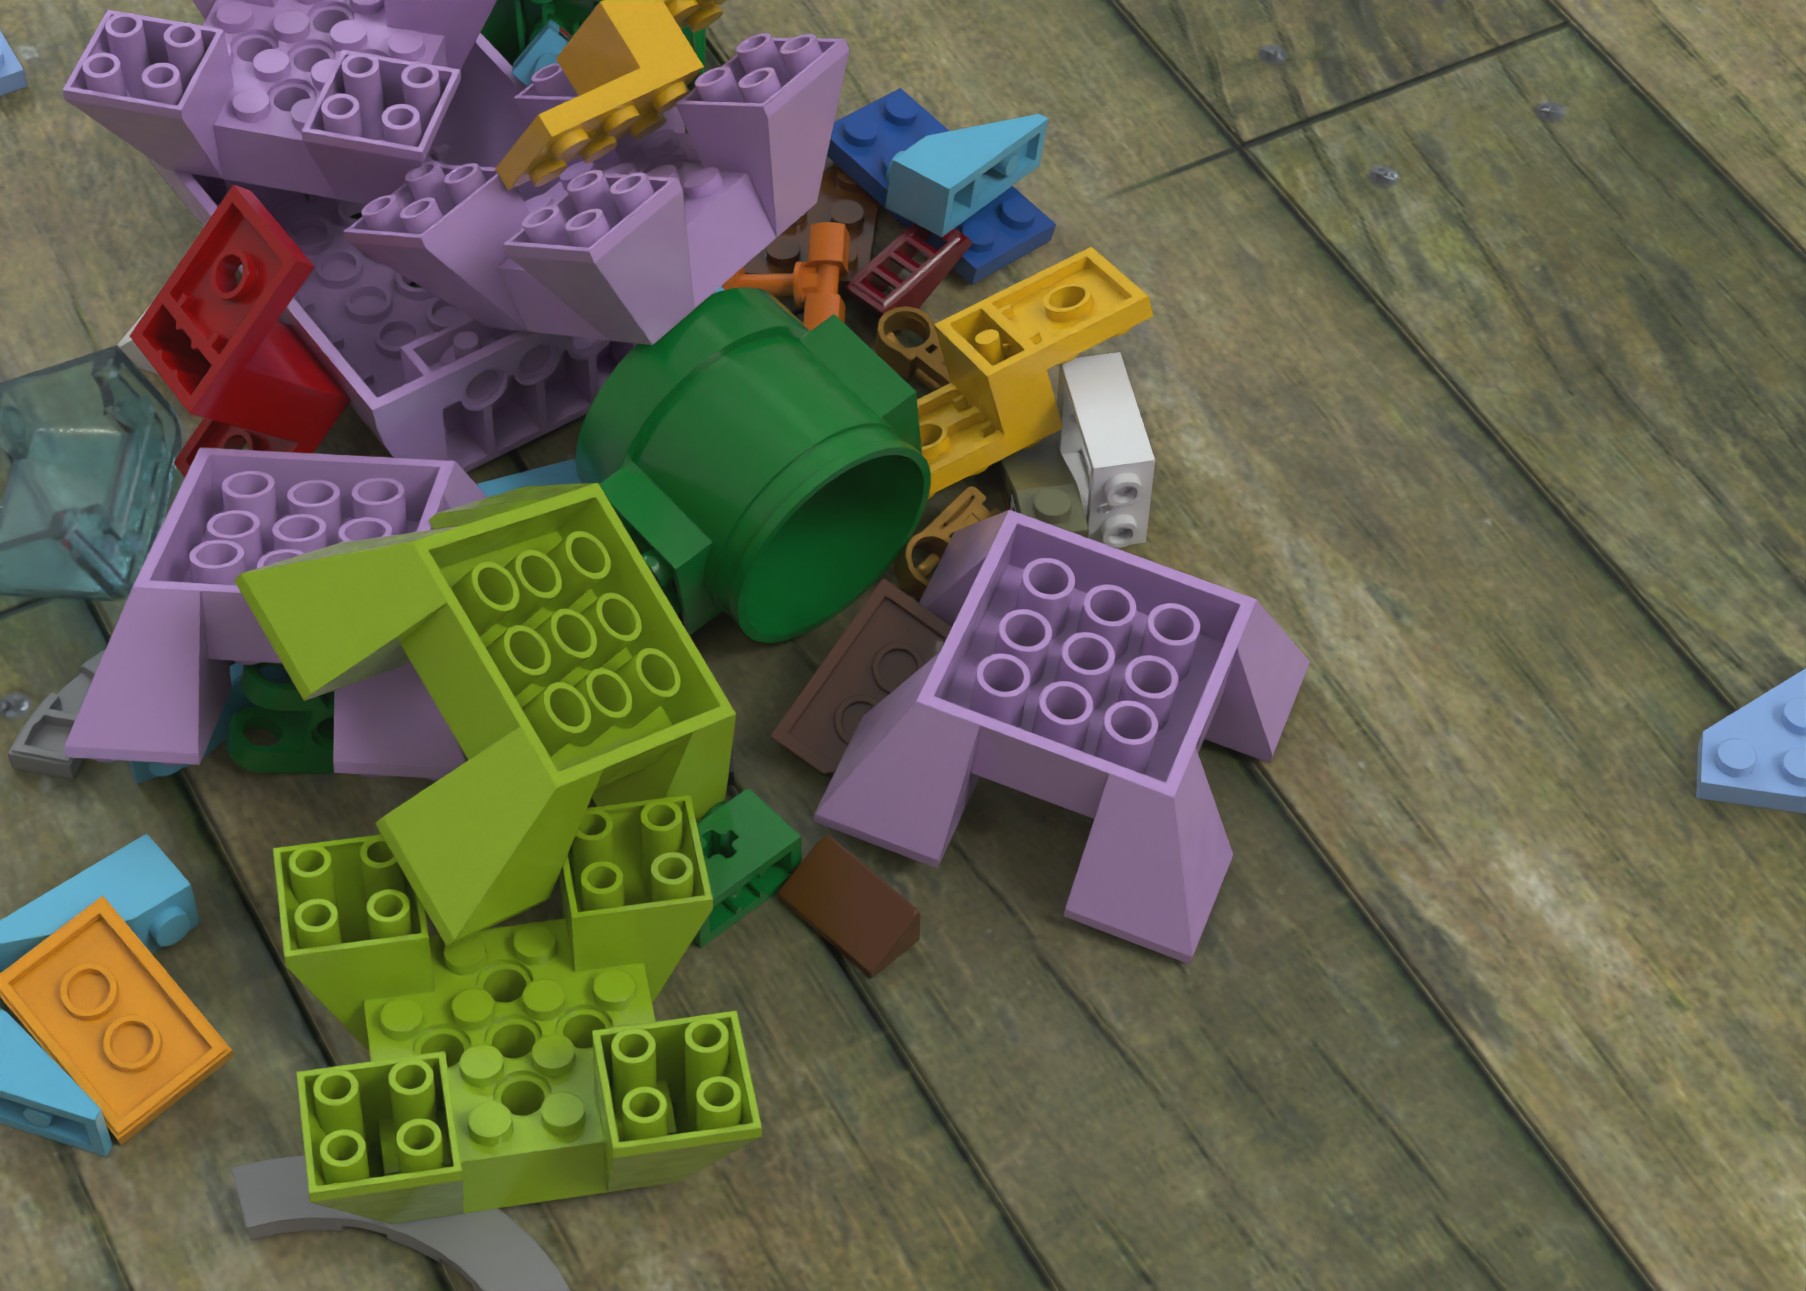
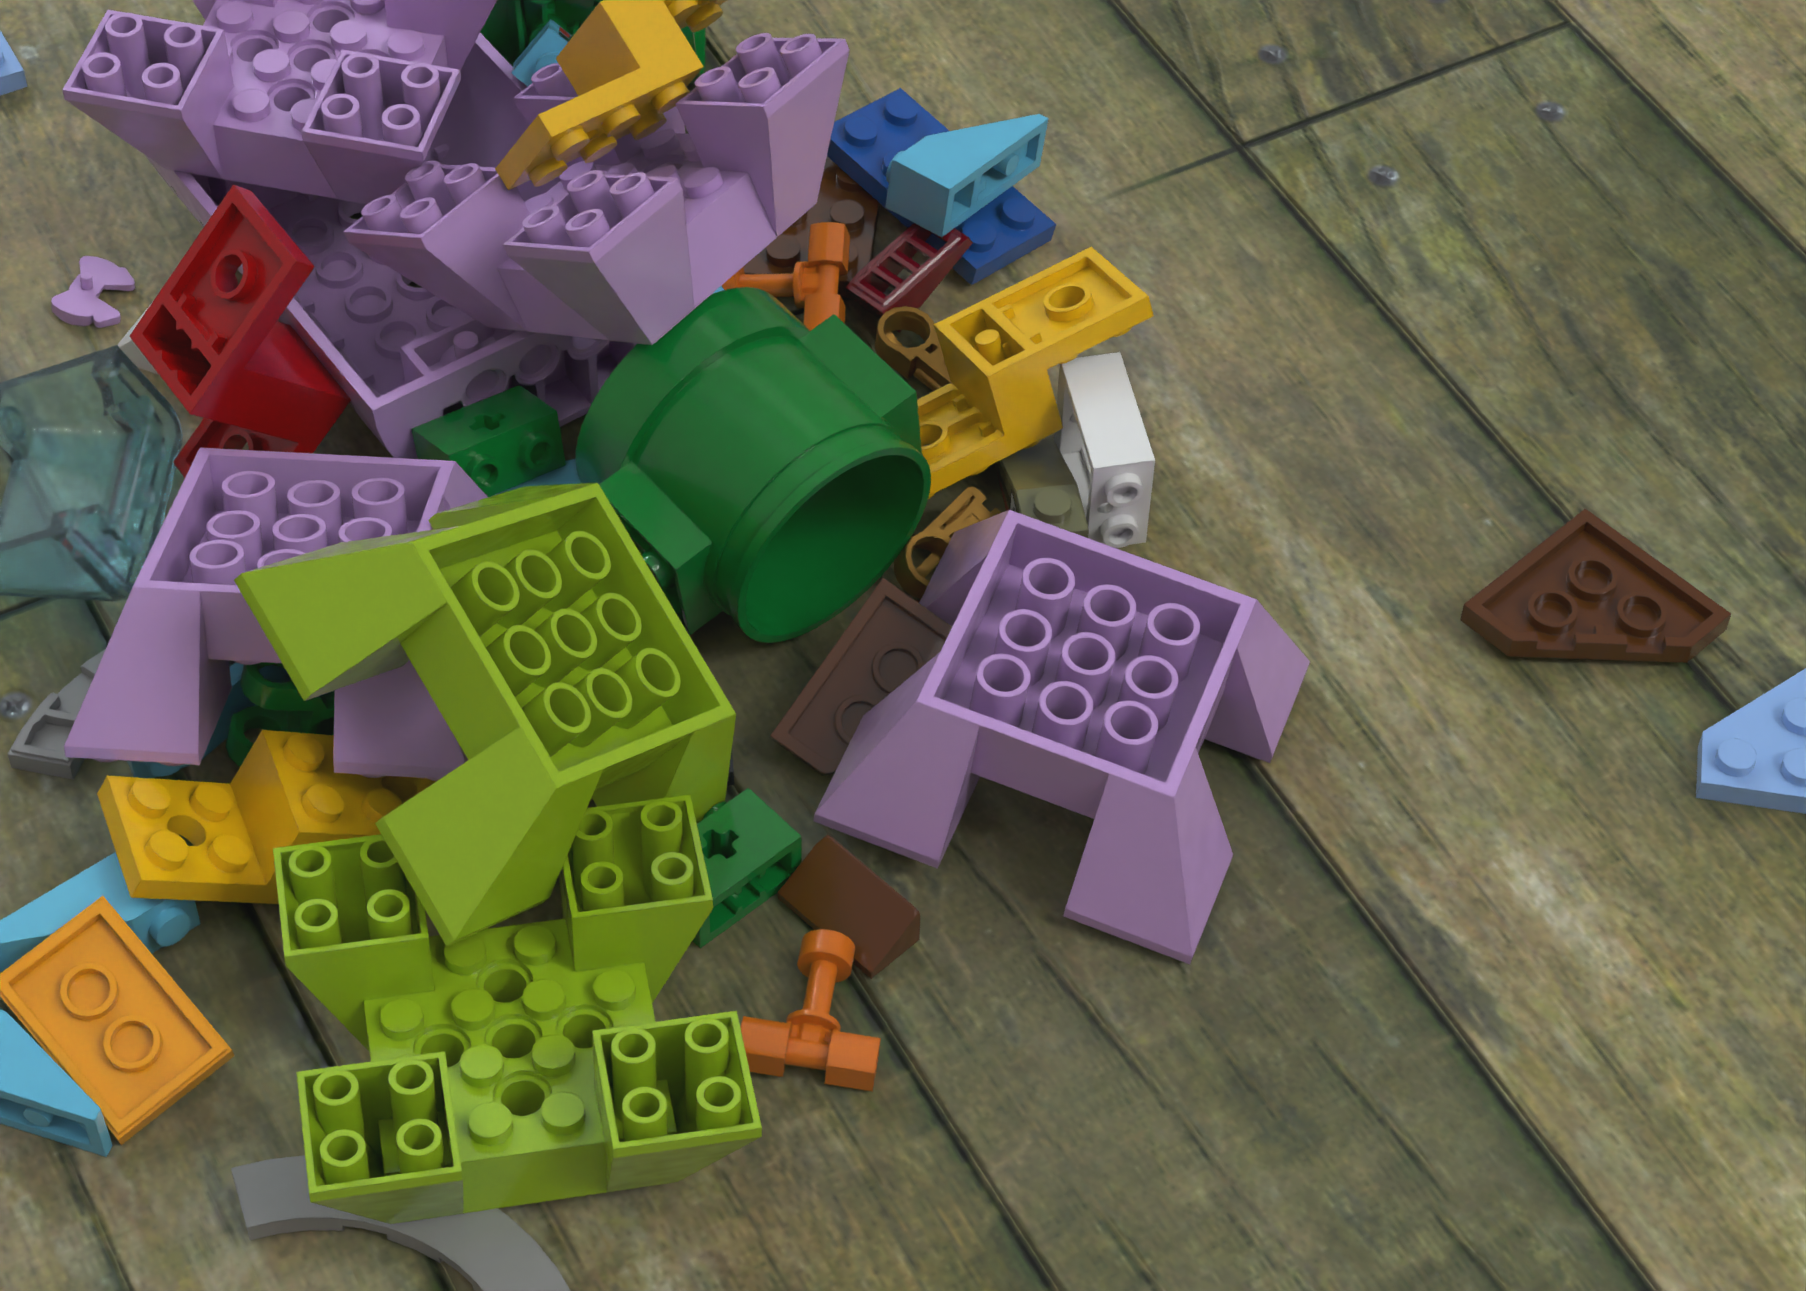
(81, 302): none -> lavender piece
(275, 800): none -> yellow bracket
(496, 440): none -> green brick
(812, 1035): none -> orange bar
(1594, 598): none -> reddish brown plate

